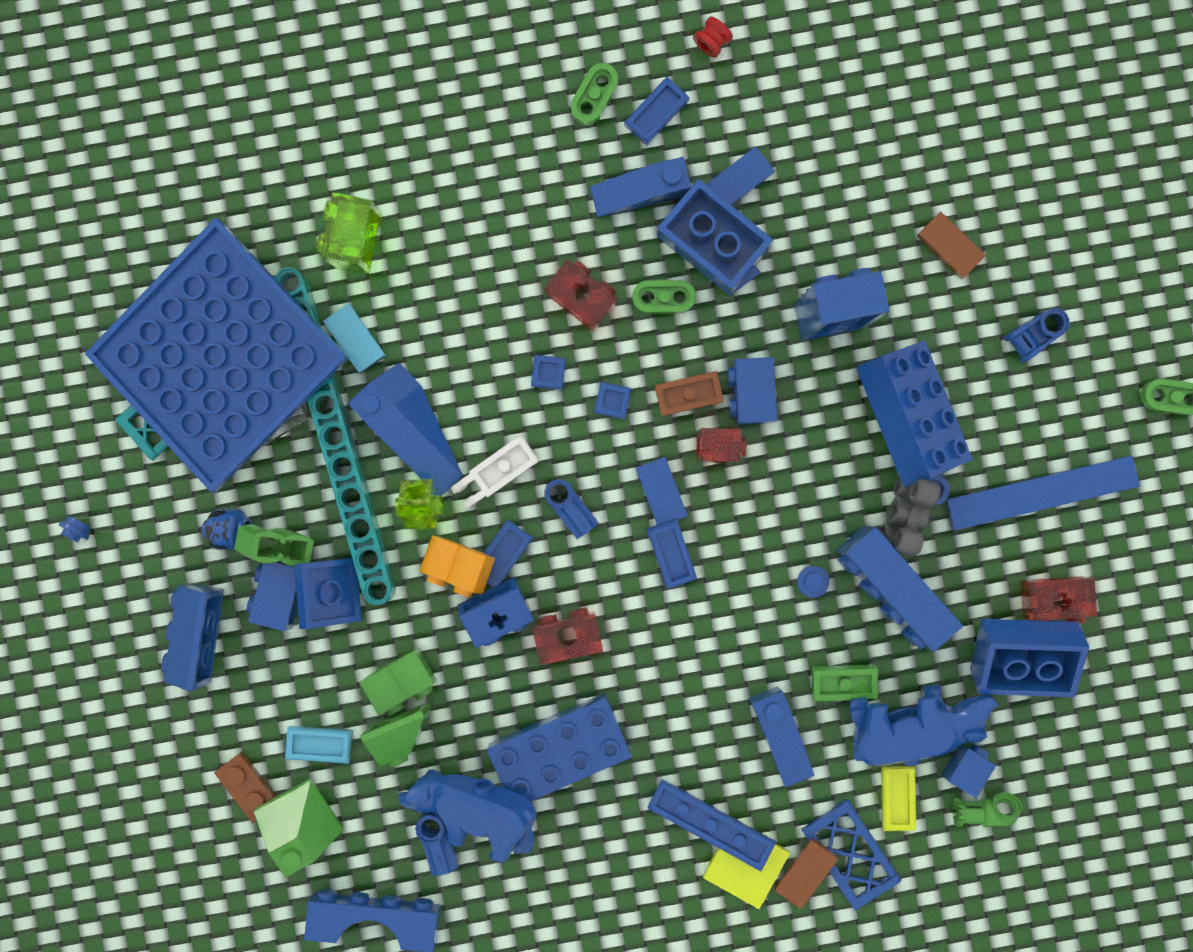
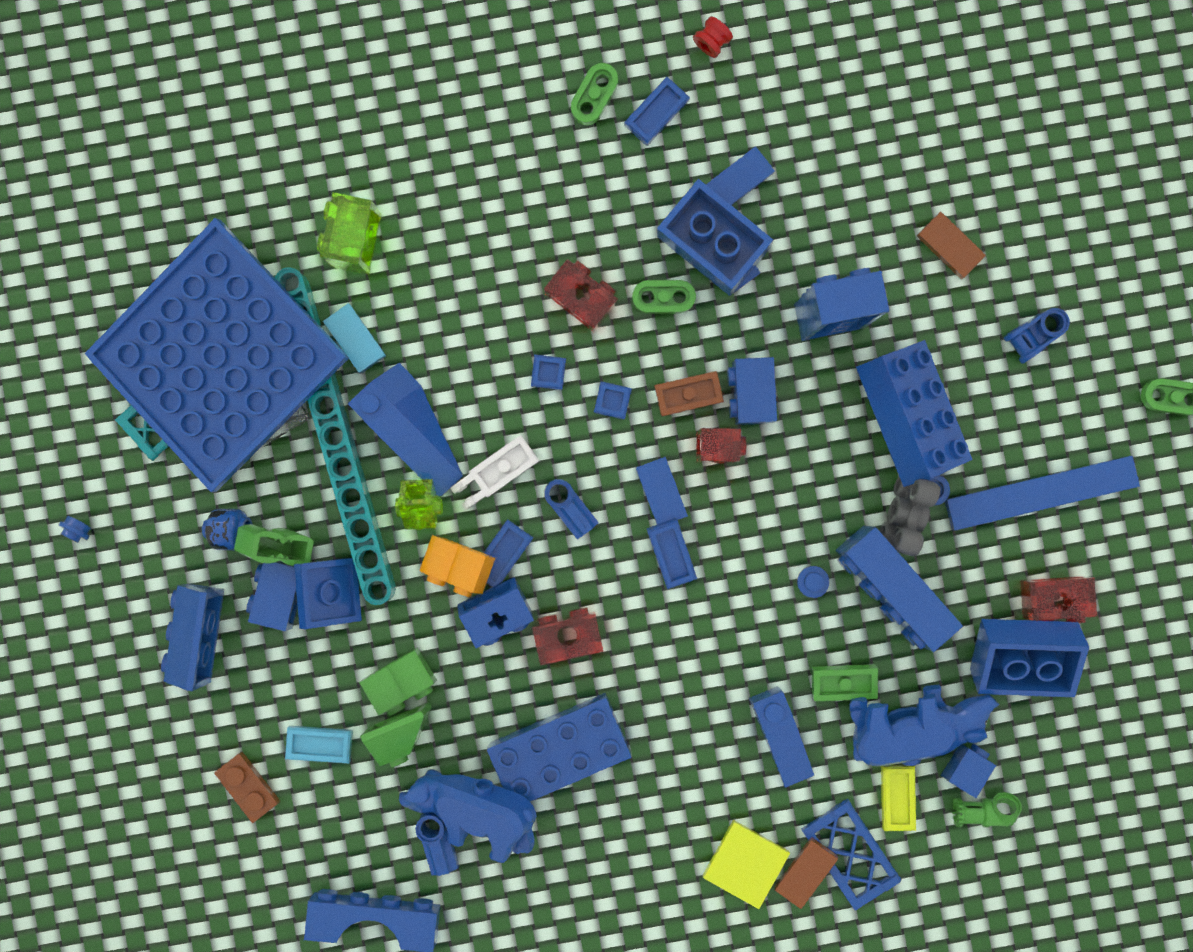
(297, 826): bright green slope -> none
(642, 187): blue slope -> none
(711, 824): blue tile -> none

